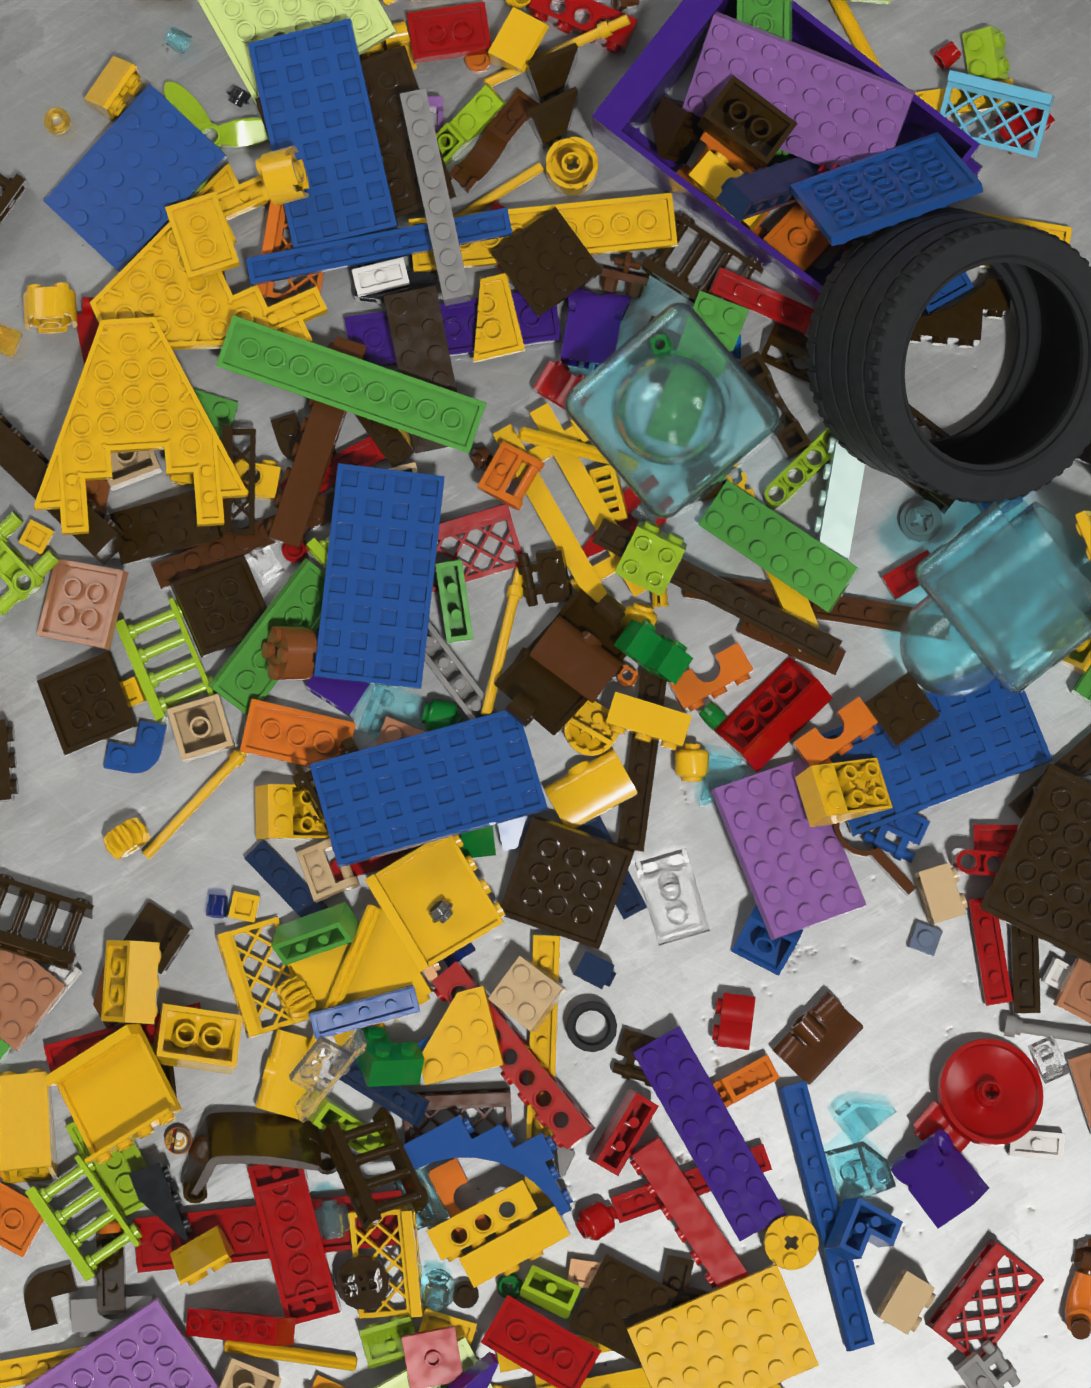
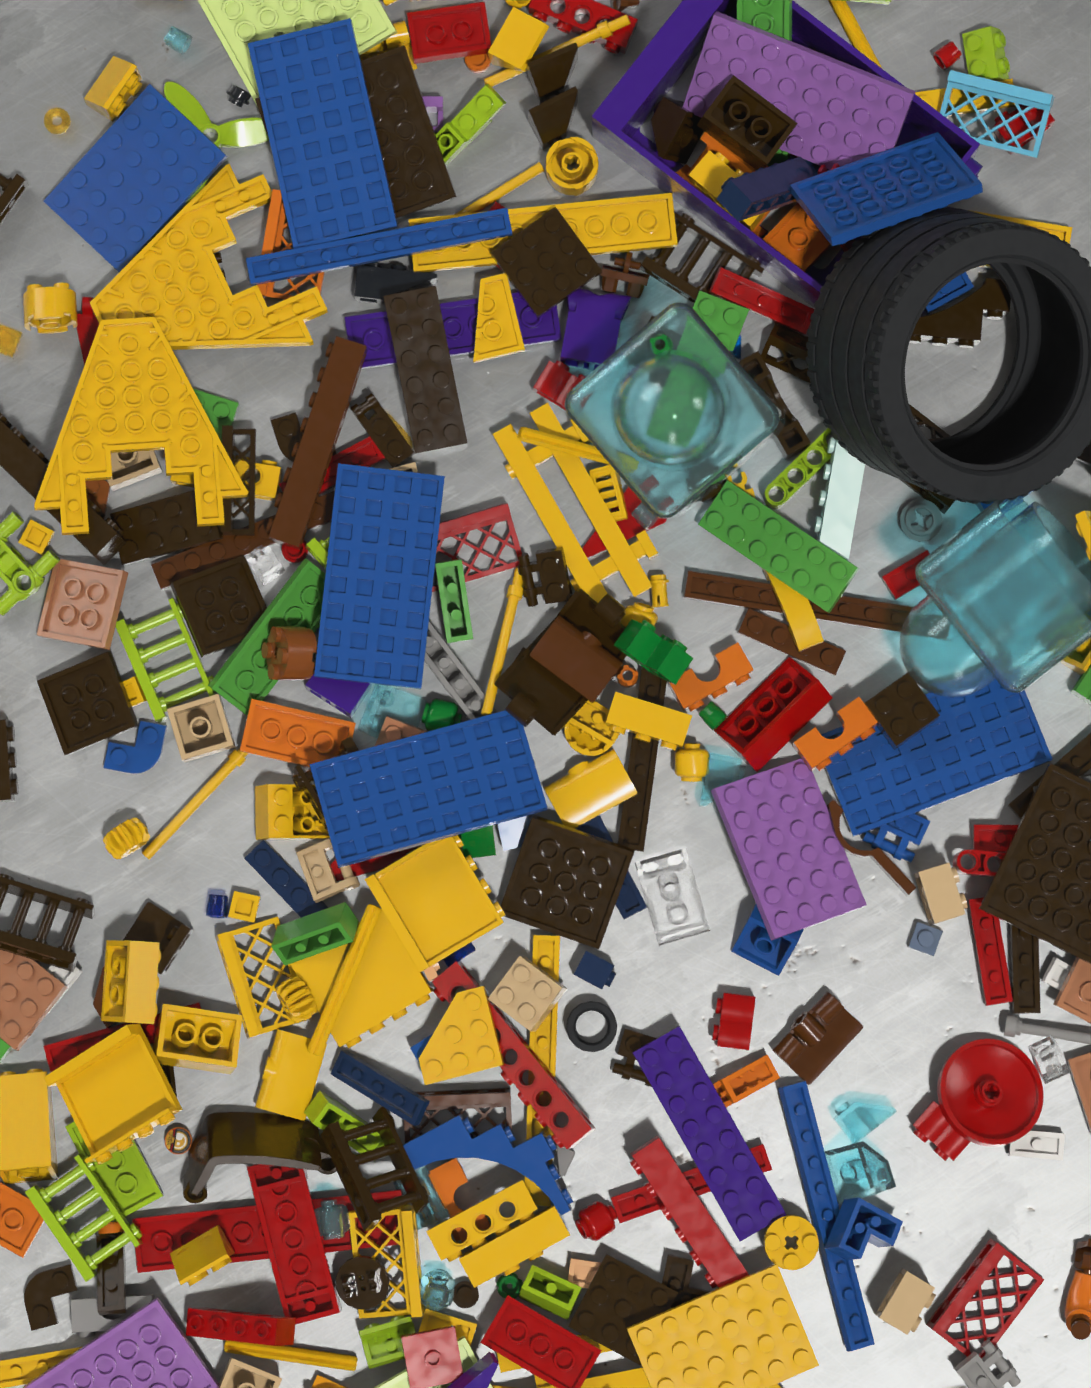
(156, 1193): black slope -> none
(202, 236): yellow plate -> none
(283, 176): yellow brick -> none
(322, 1069): clear bracket -> none
(351, 384): bright green plate -> none
(364, 1012): tile -> none
(380, 277): white plate -> none
(389, 1062): green brick -> none
(435, 197): light grey brick -> none
(441, 911): dark grey plate -> none
(481, 457): reddish brown plate -> none
(493, 141): reddish brown piece -> none
(503, 470): orange plate -> none
(623, 1132): red brick -> none
(651, 557): lime bracket -> none
(733, 599): dark brown plate -> none
(842, 791): yellow slope -> none
(939, 1178): dark purple piece -> none

